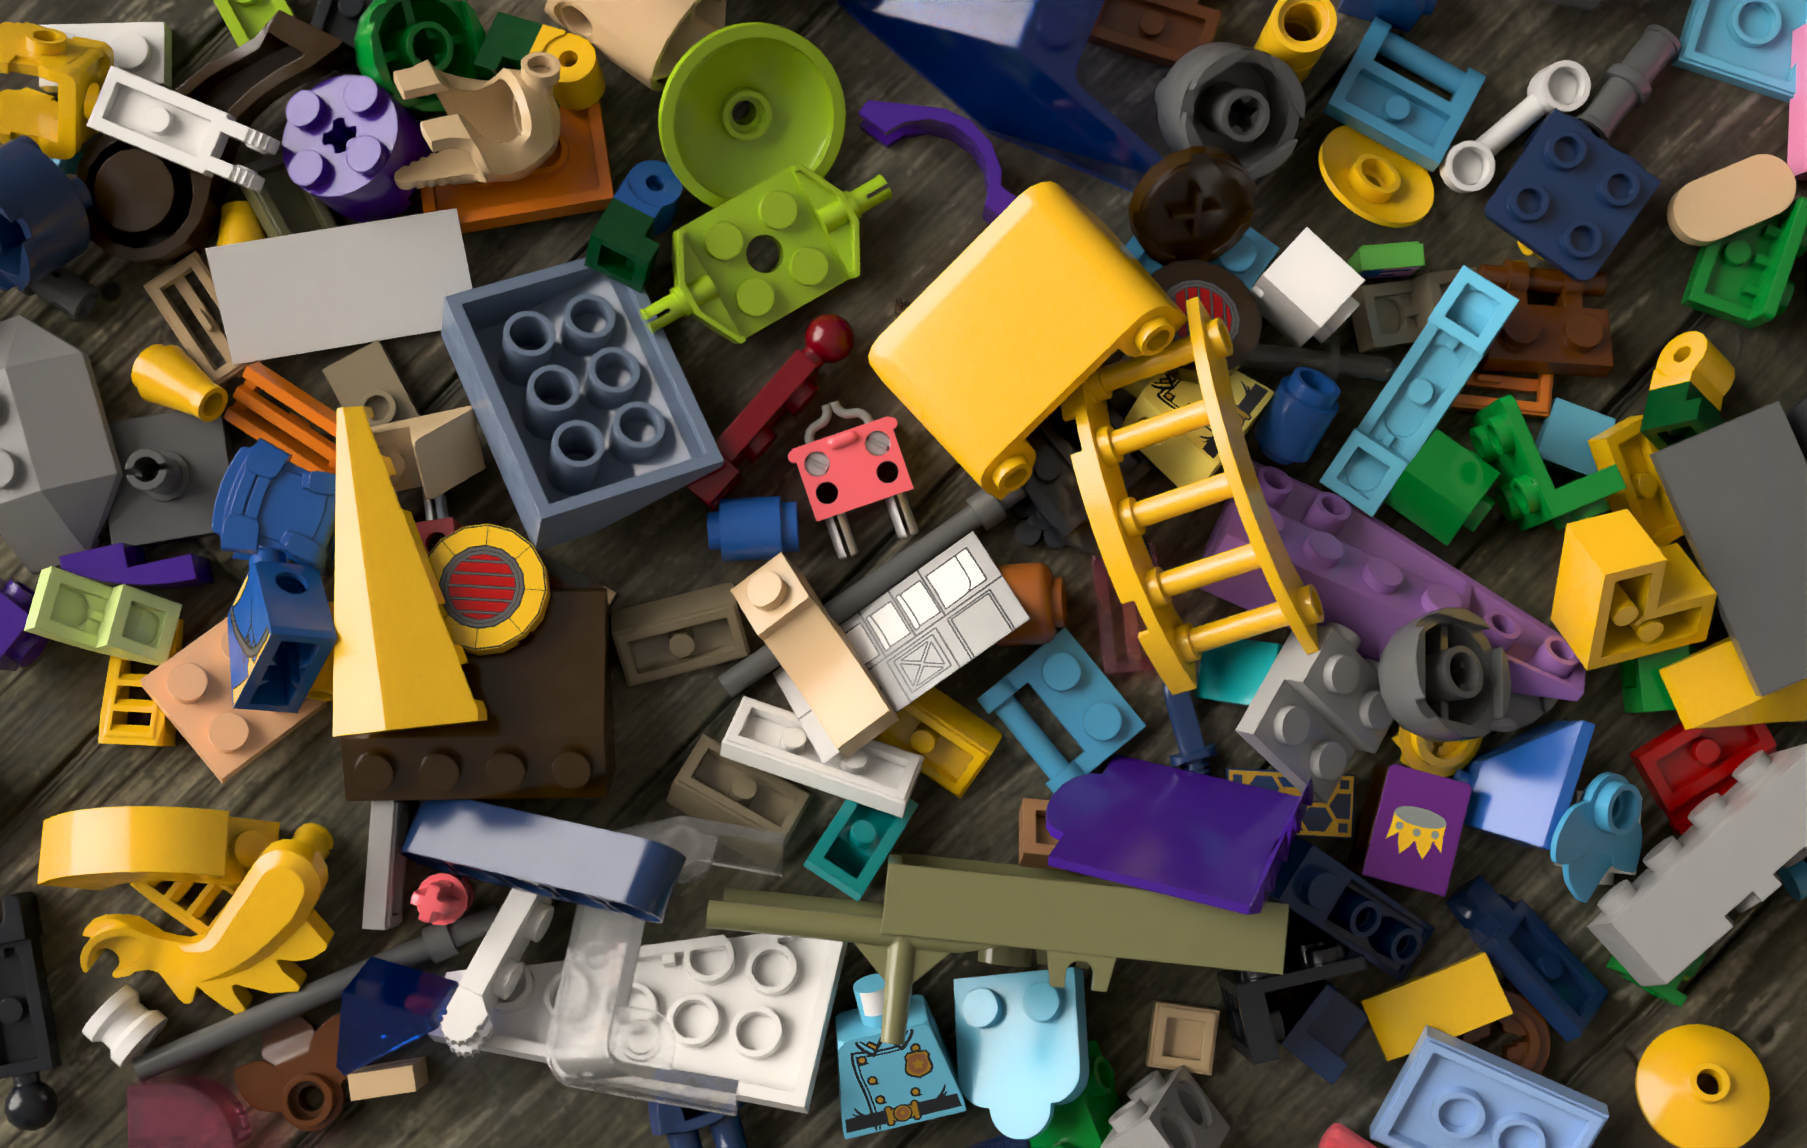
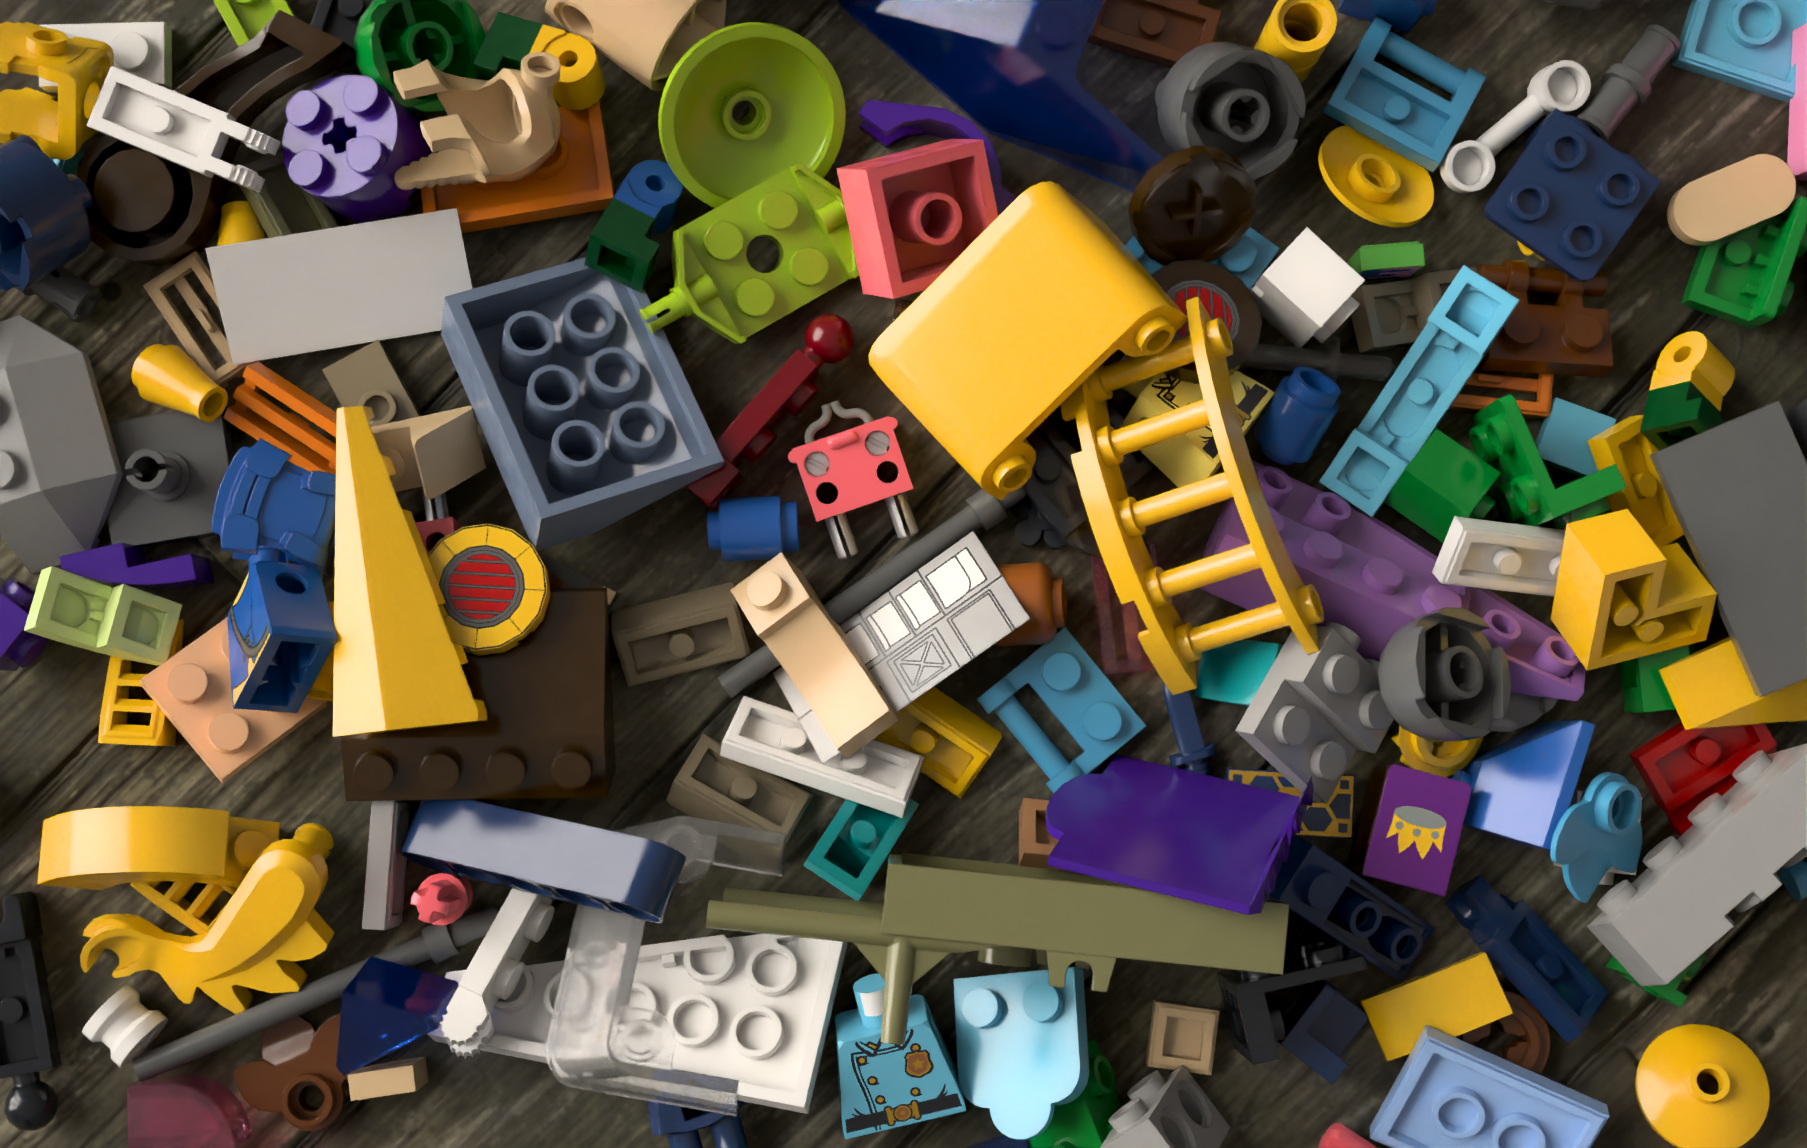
(916, 212): none -> coral brick
(1500, 556): none -> white tile

